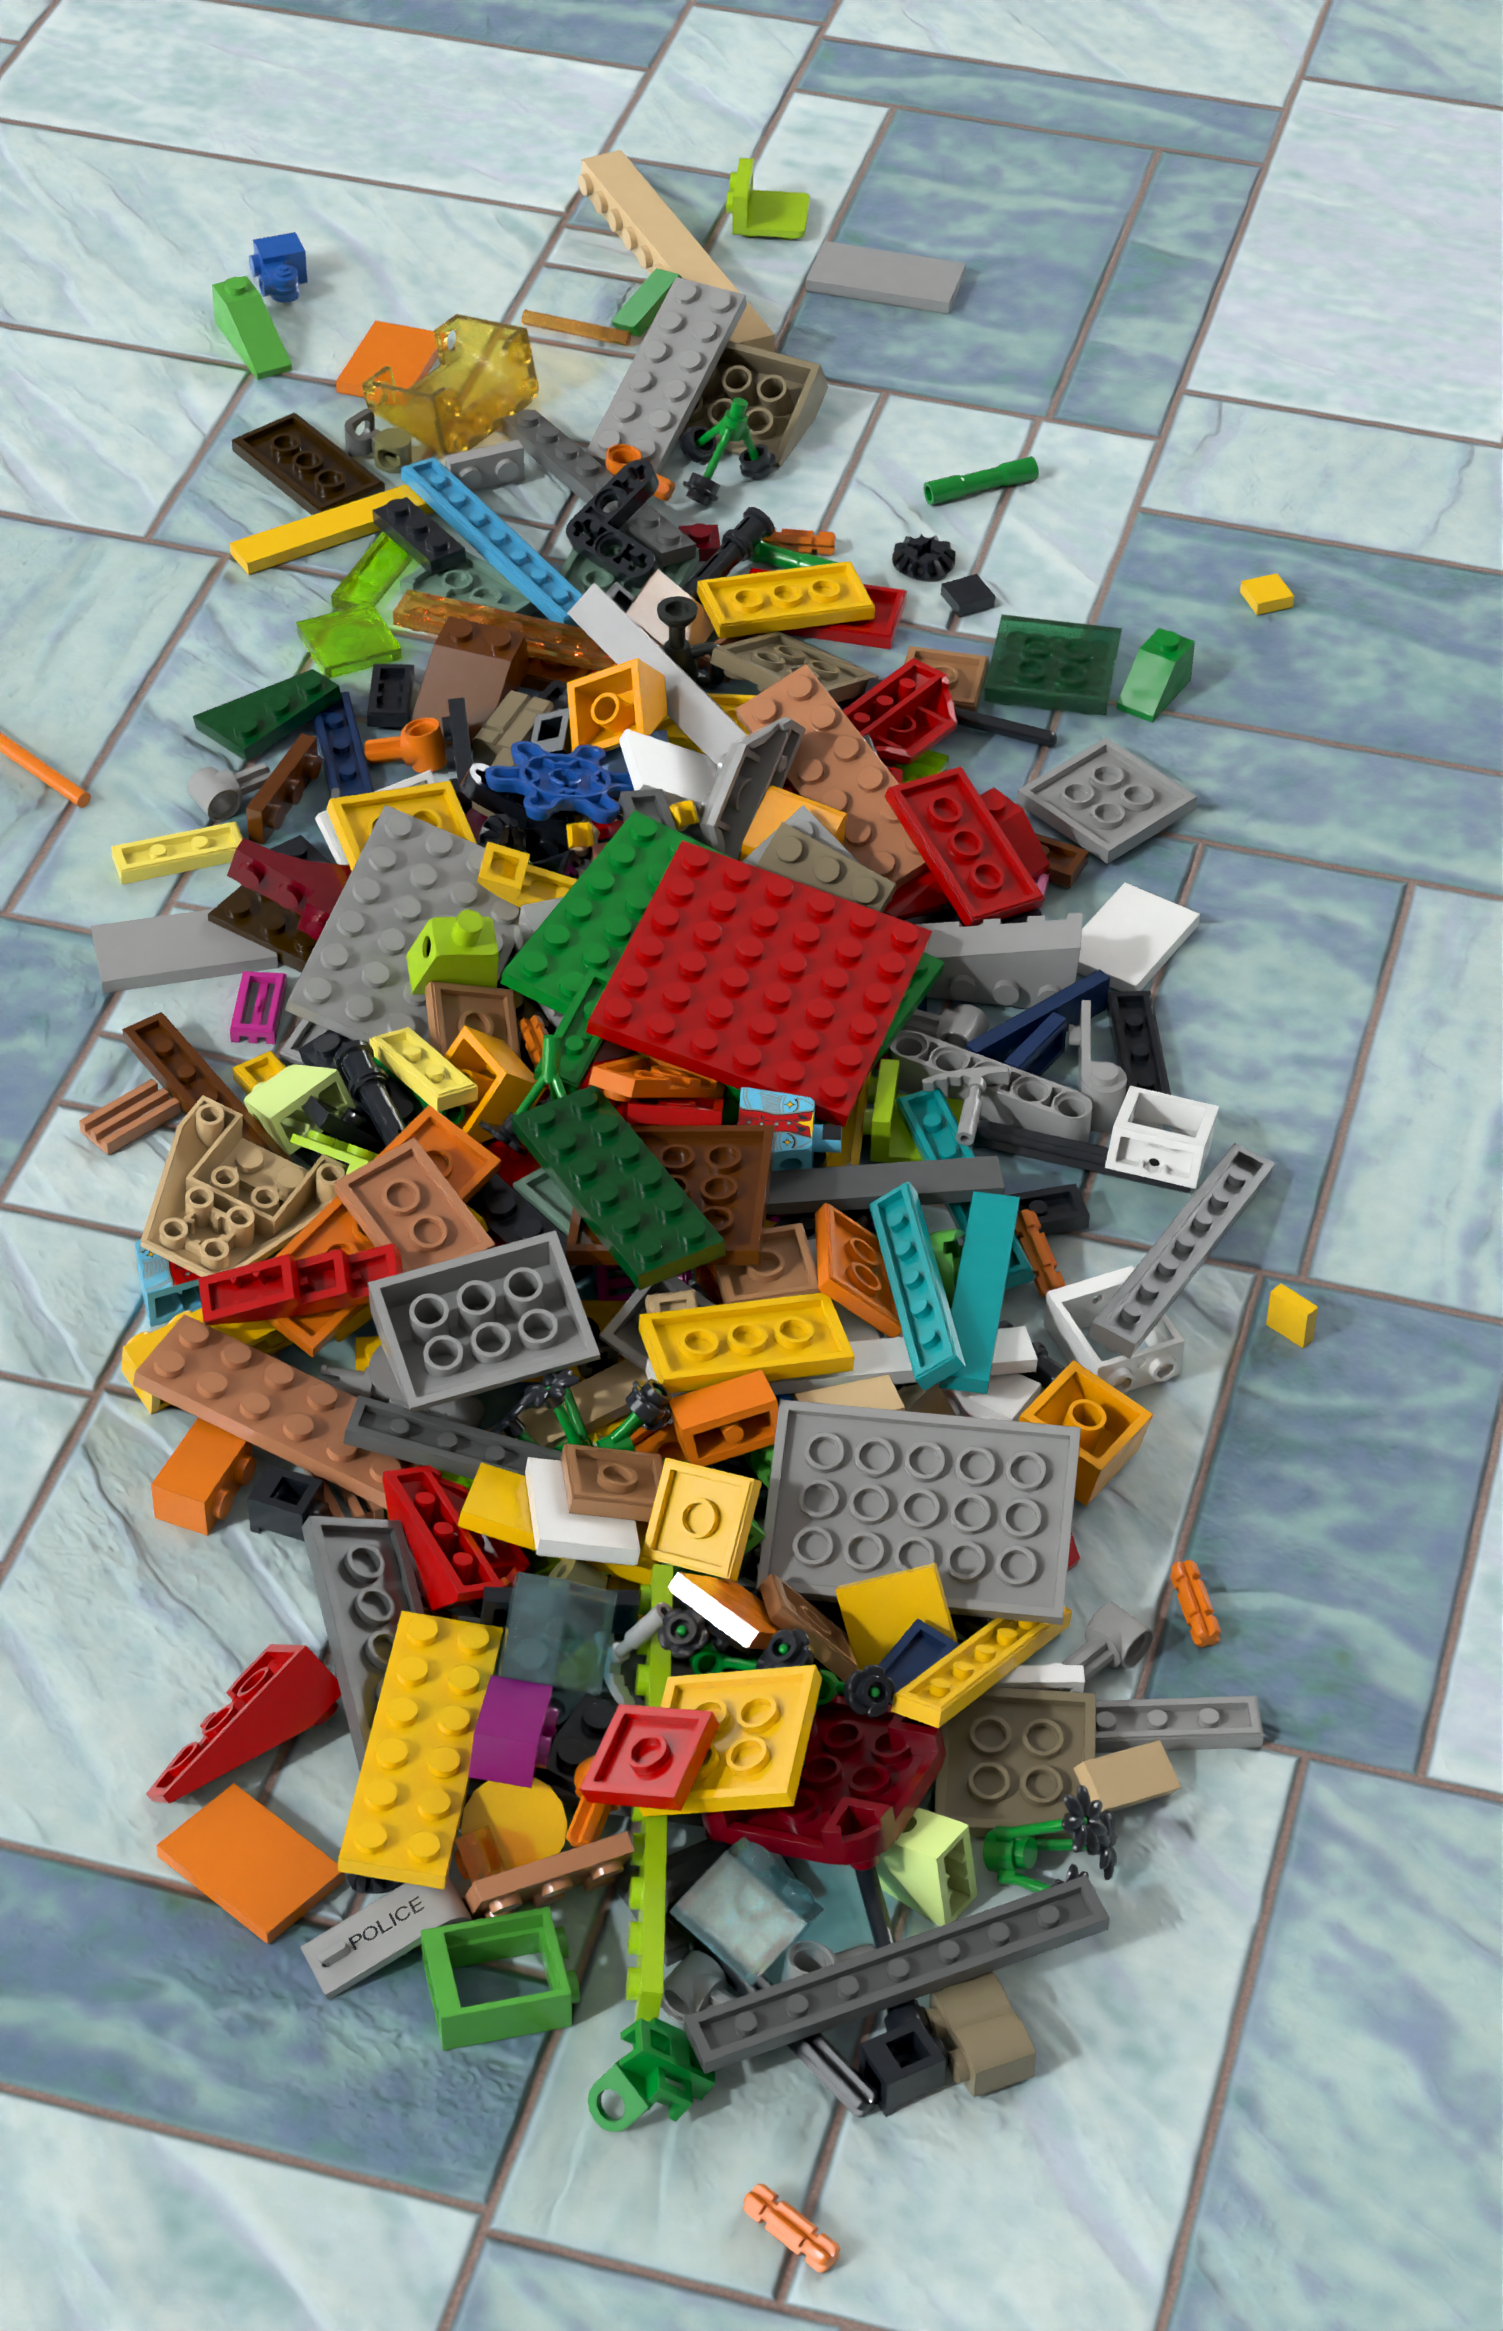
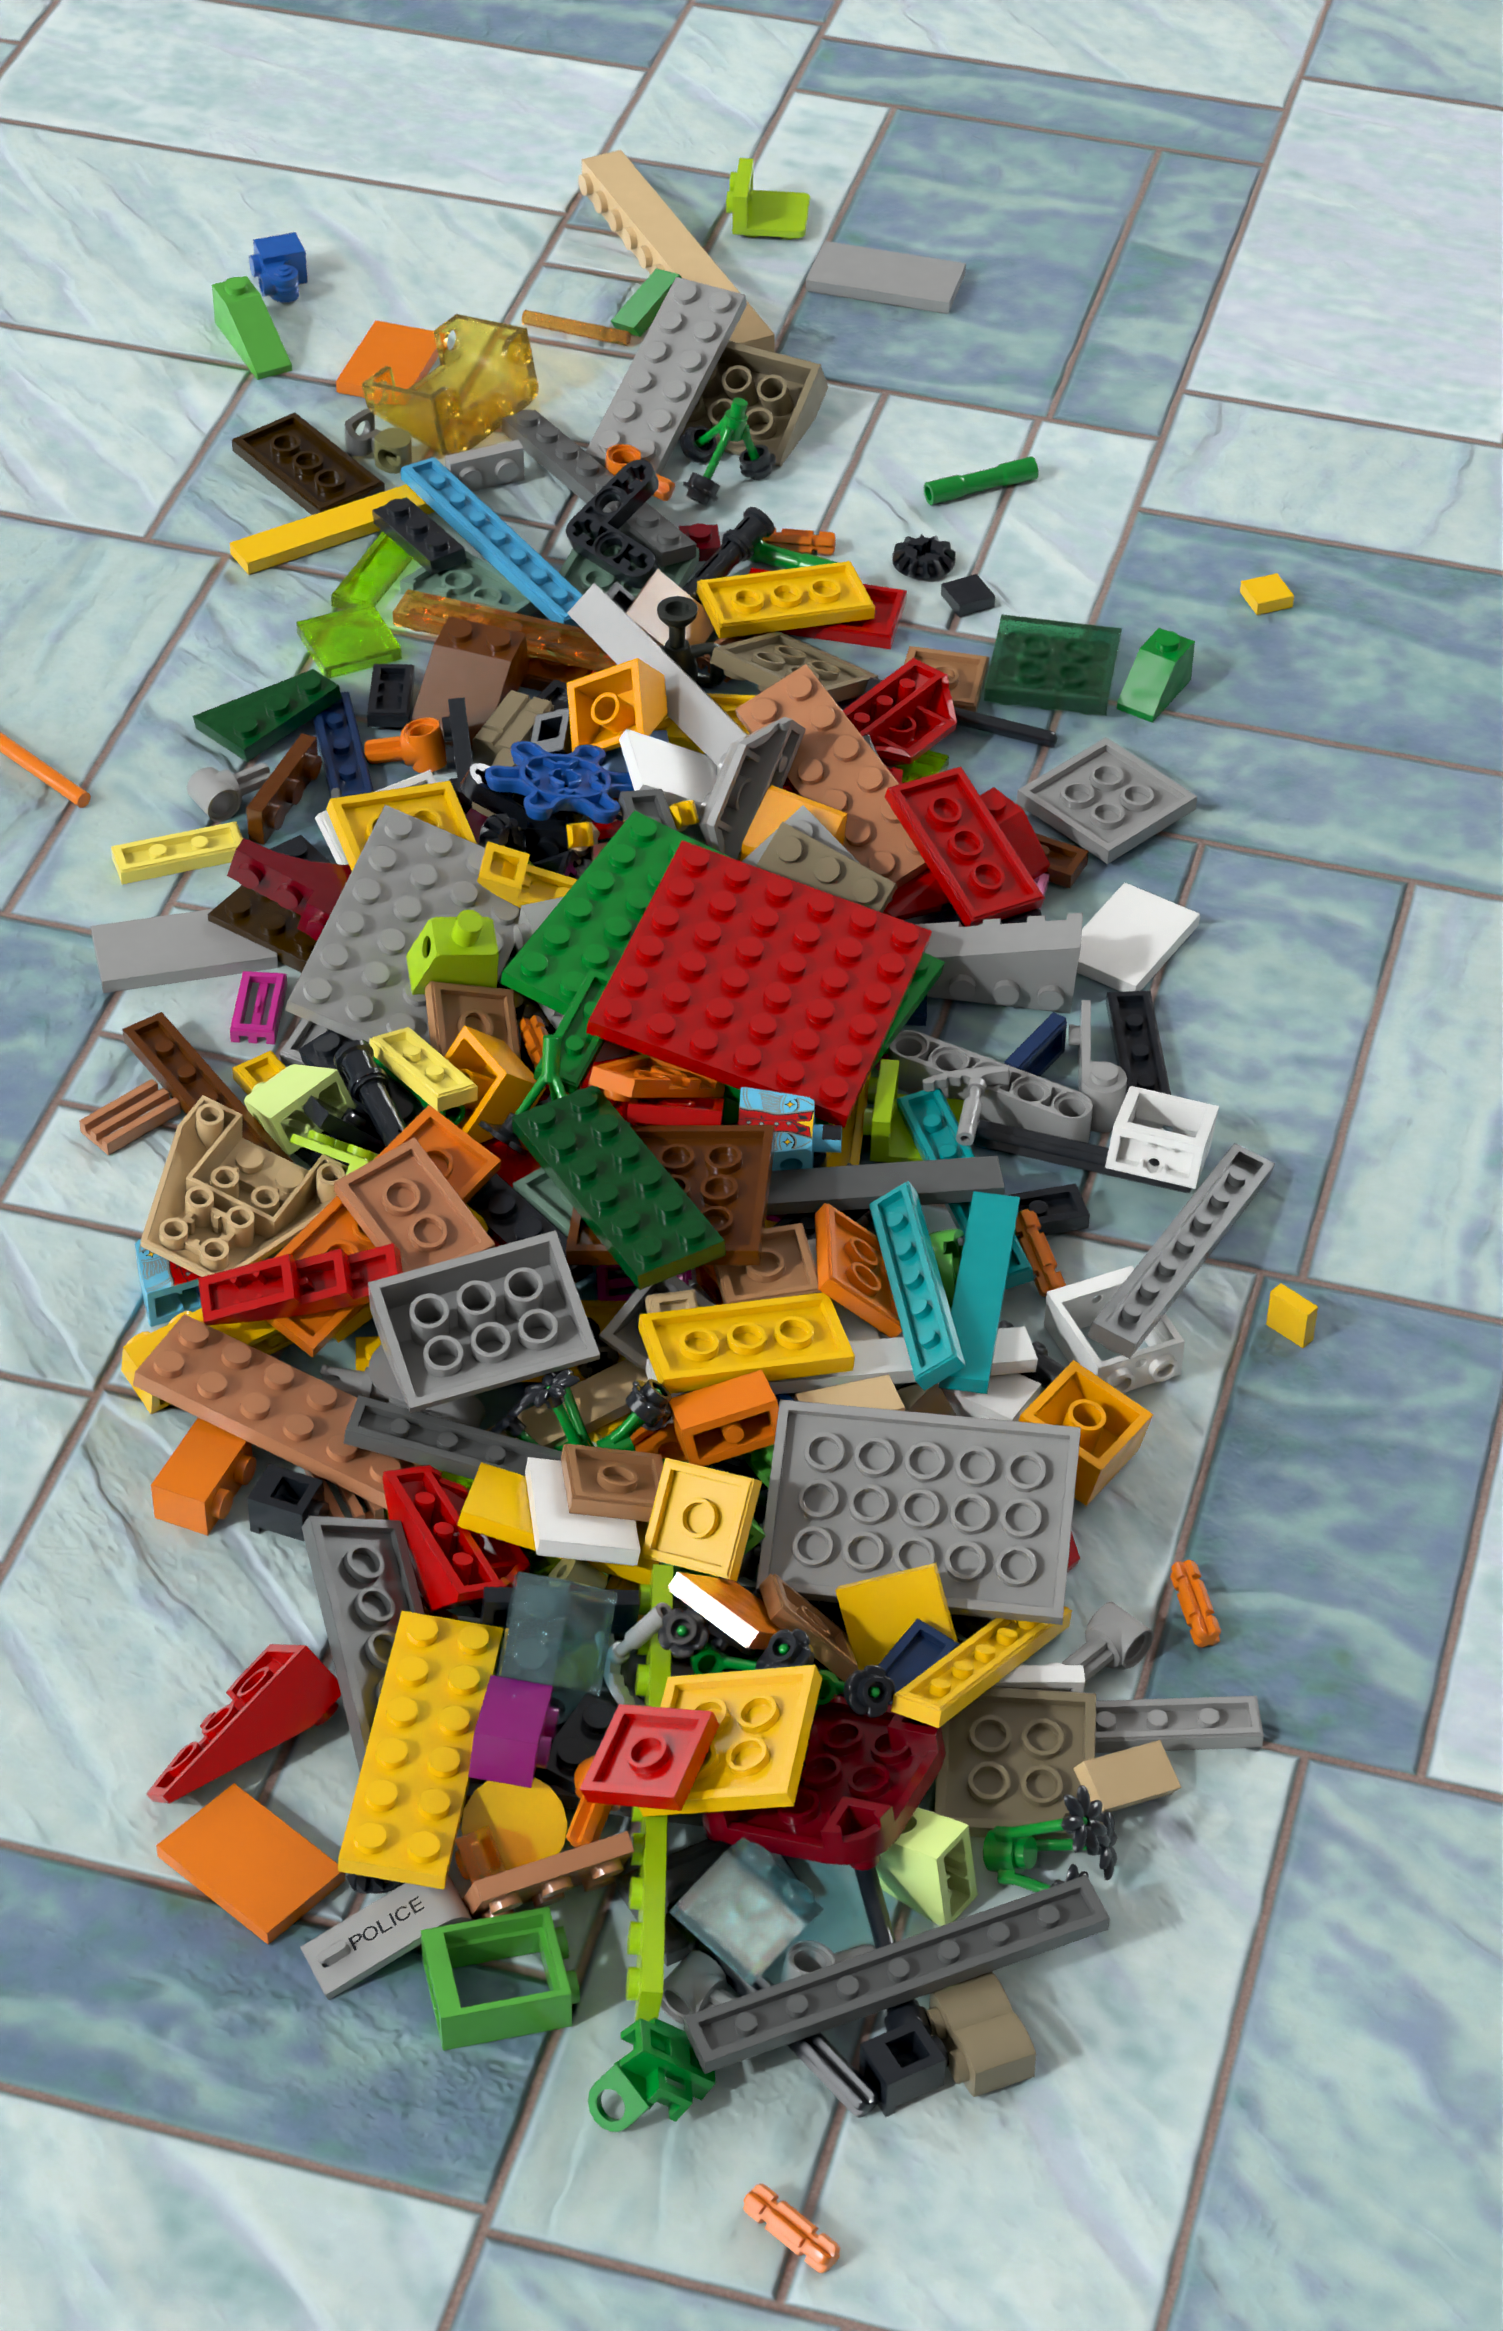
(954, 1025): light grey axle -> none
(1008, 1036): dark blue tile -> none

